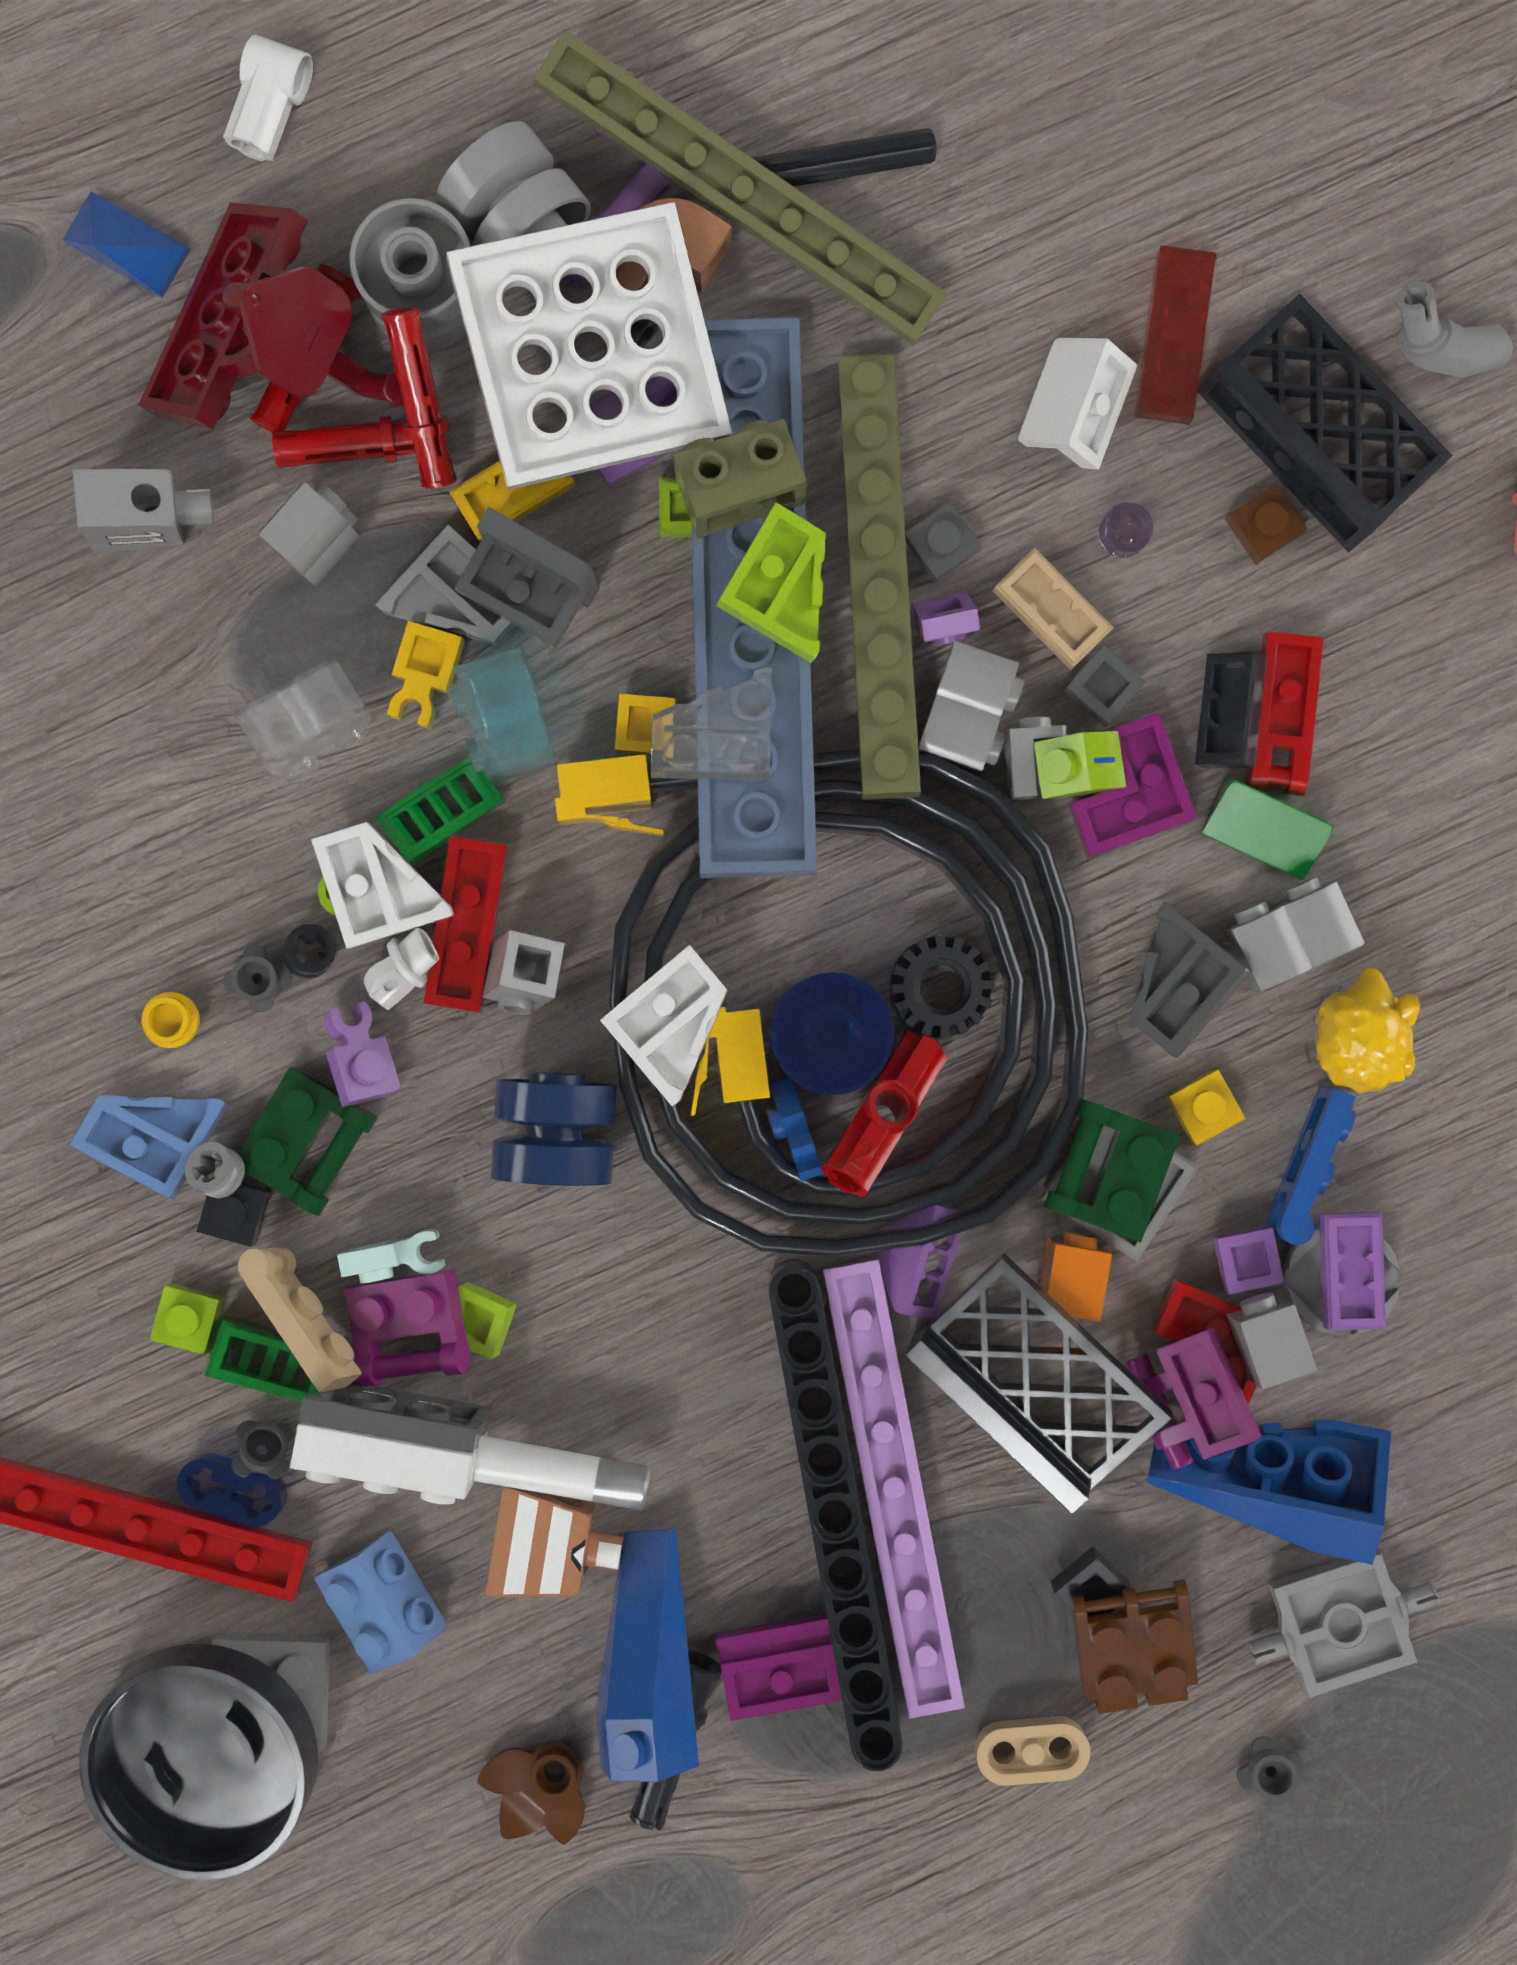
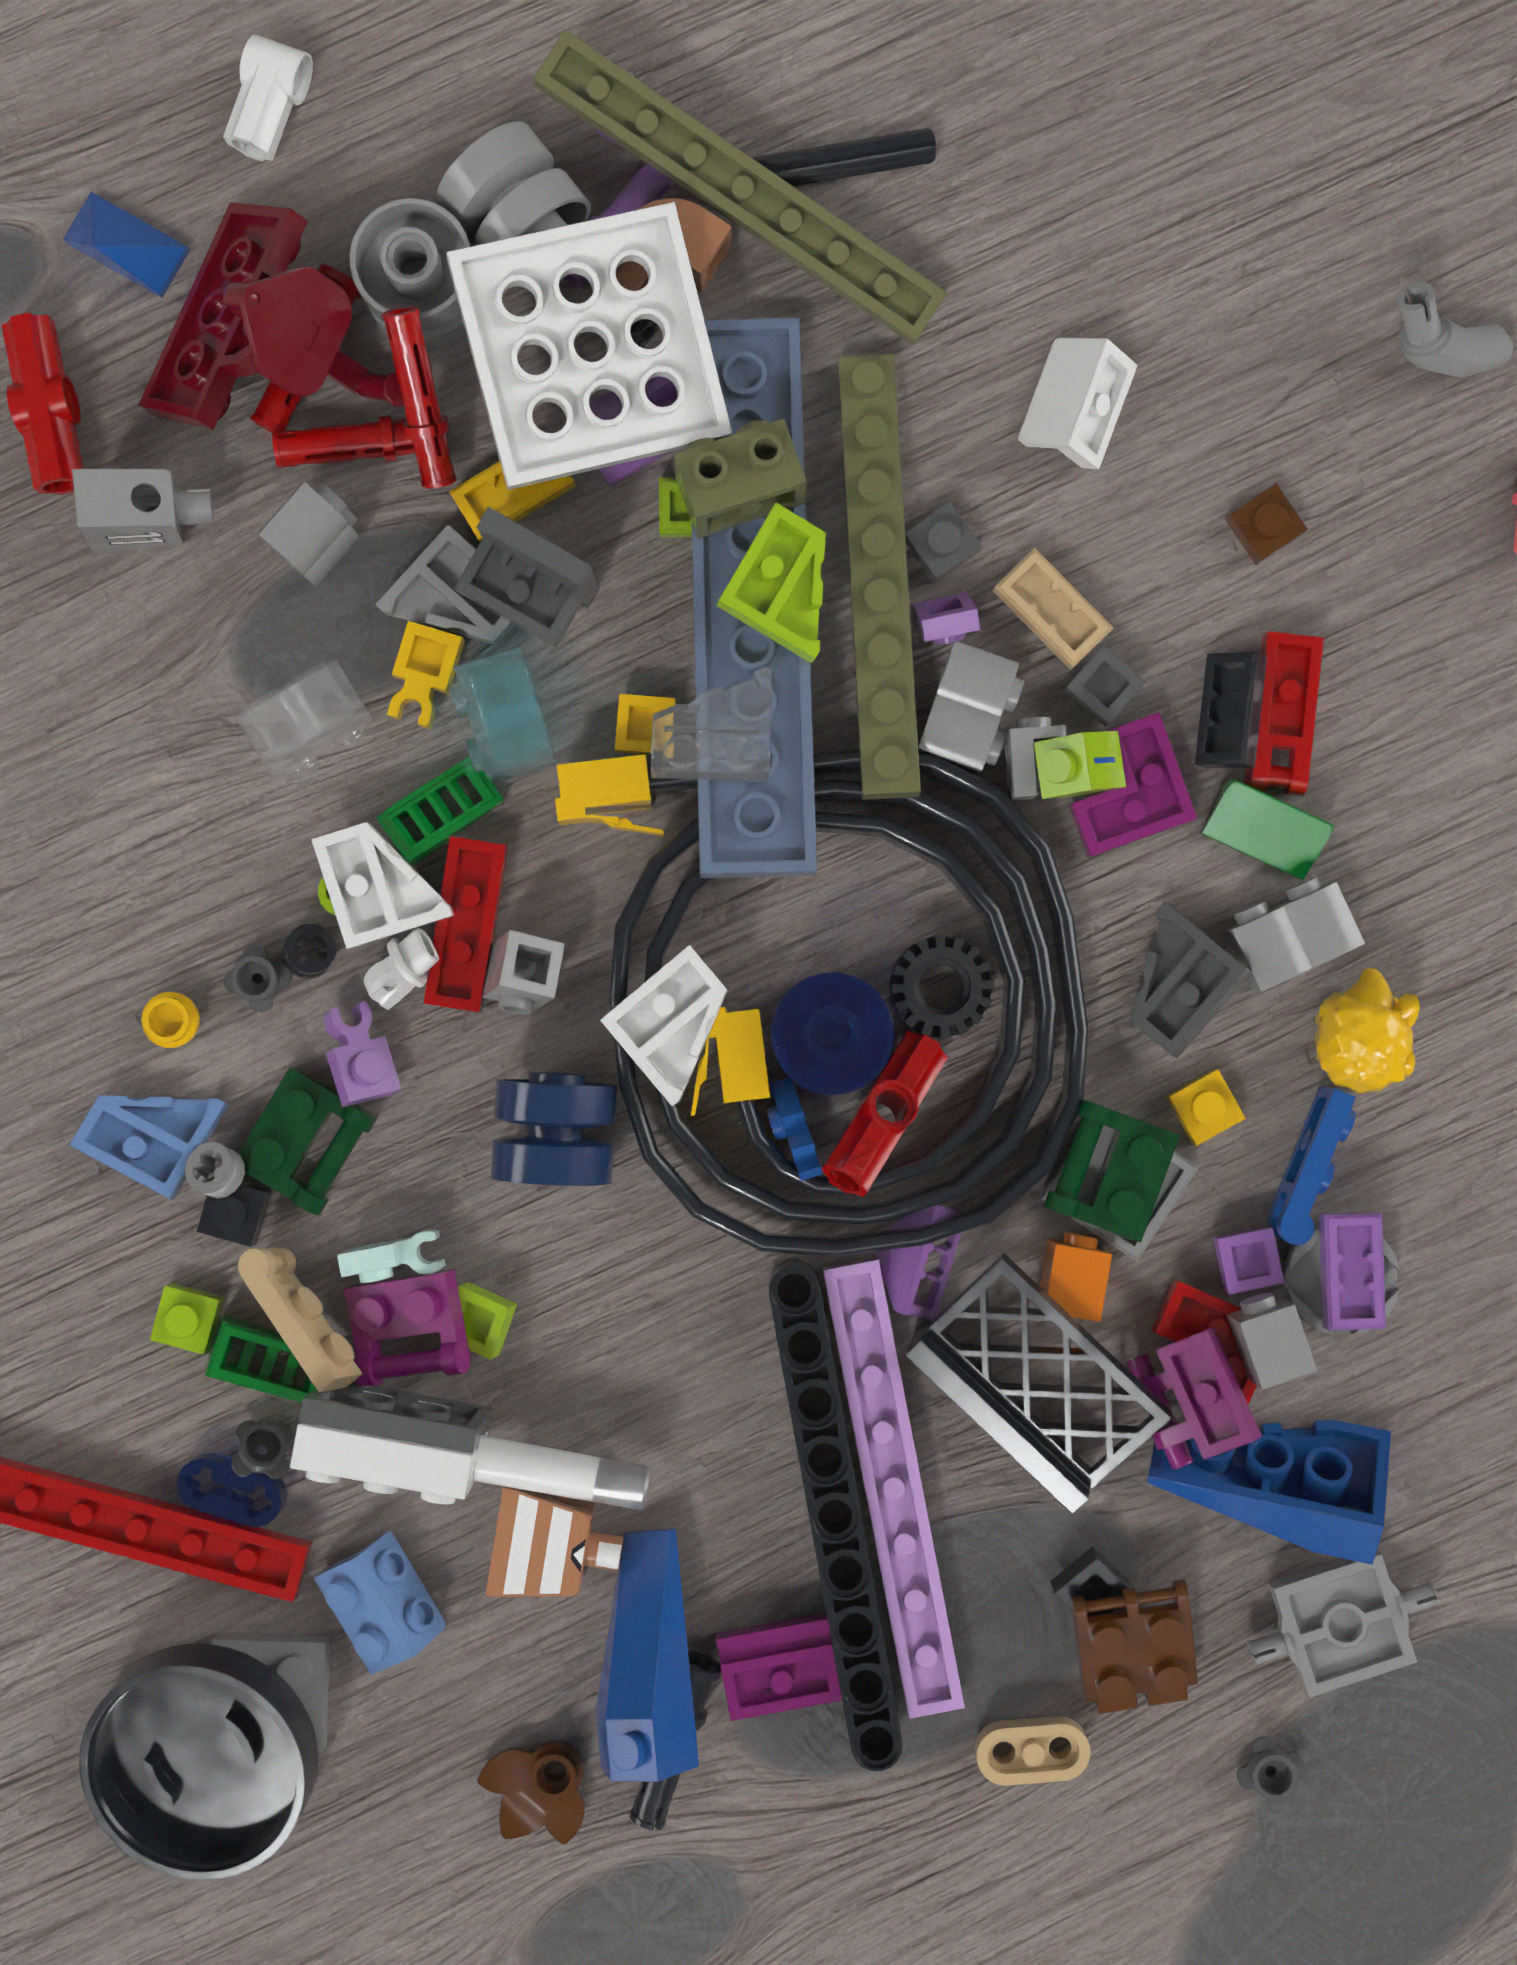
(42, 402): none -> red piece
(1136, 514): clear purple bush -> none
(1175, 335): clear red plate -> none
(1286, 444): black fence -> none

